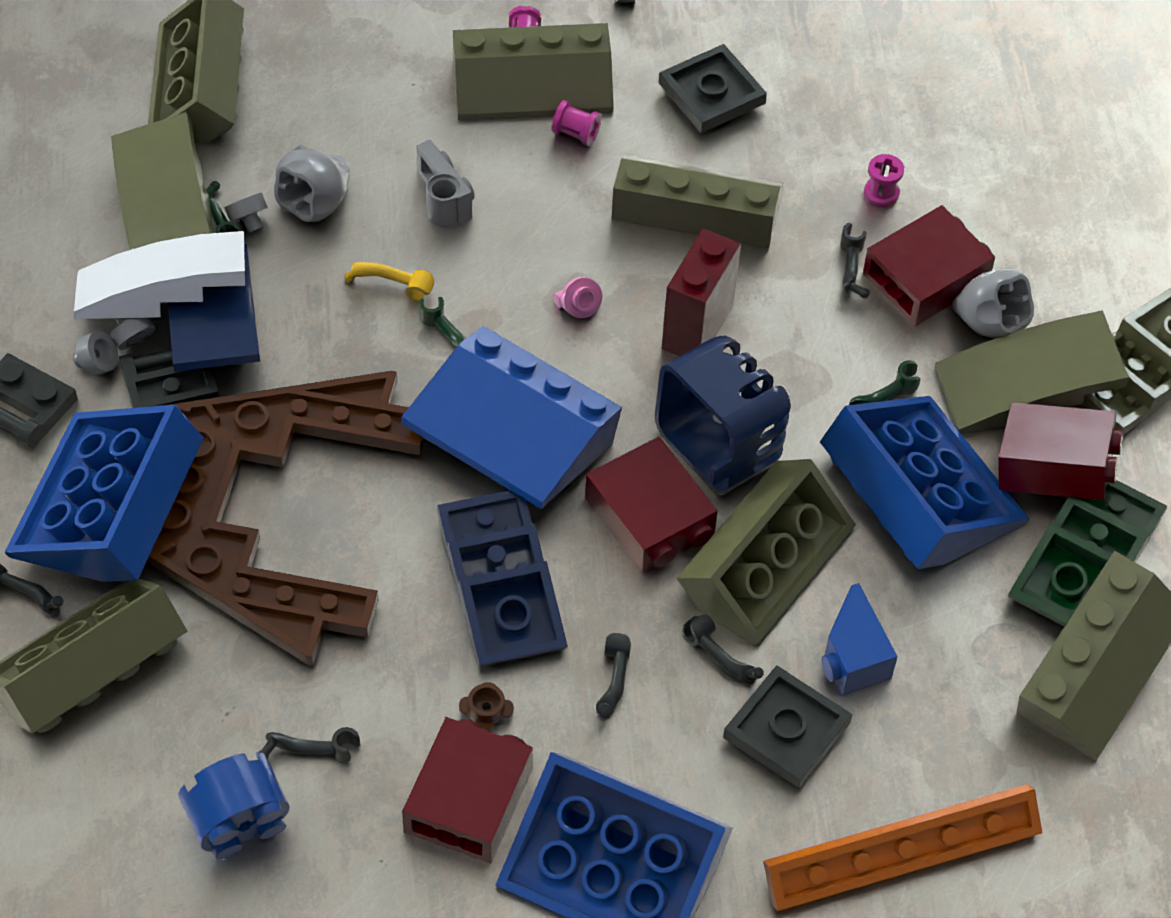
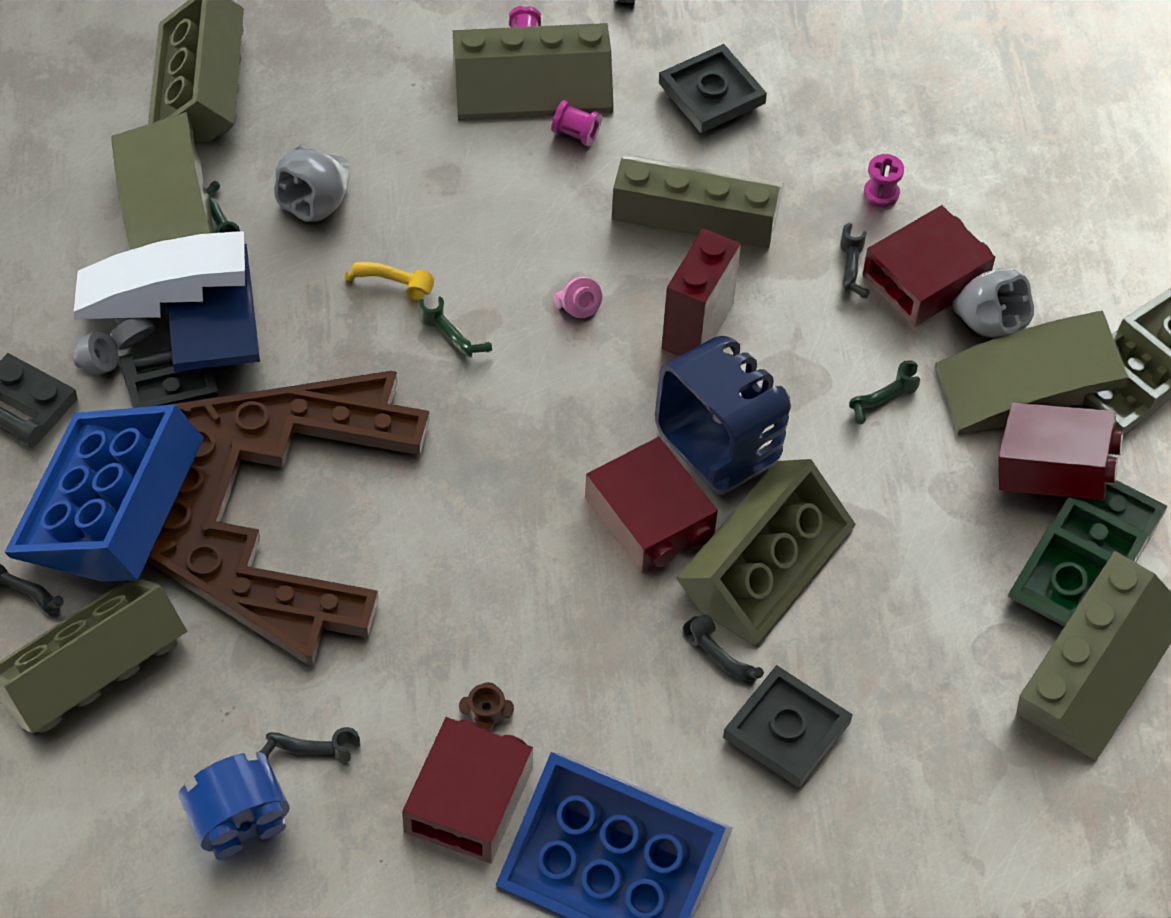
(247, 211): light grey tile -> none
(447, 193): light grey plate -> none
(501, 578): dark blue slope -> none
(513, 417): blue slope -> none
(616, 646): pearl dark grey piece -> none
(857, 646): blue slope -> none
(902, 847): orange plate -> none
(921, 479): blue slope -> none

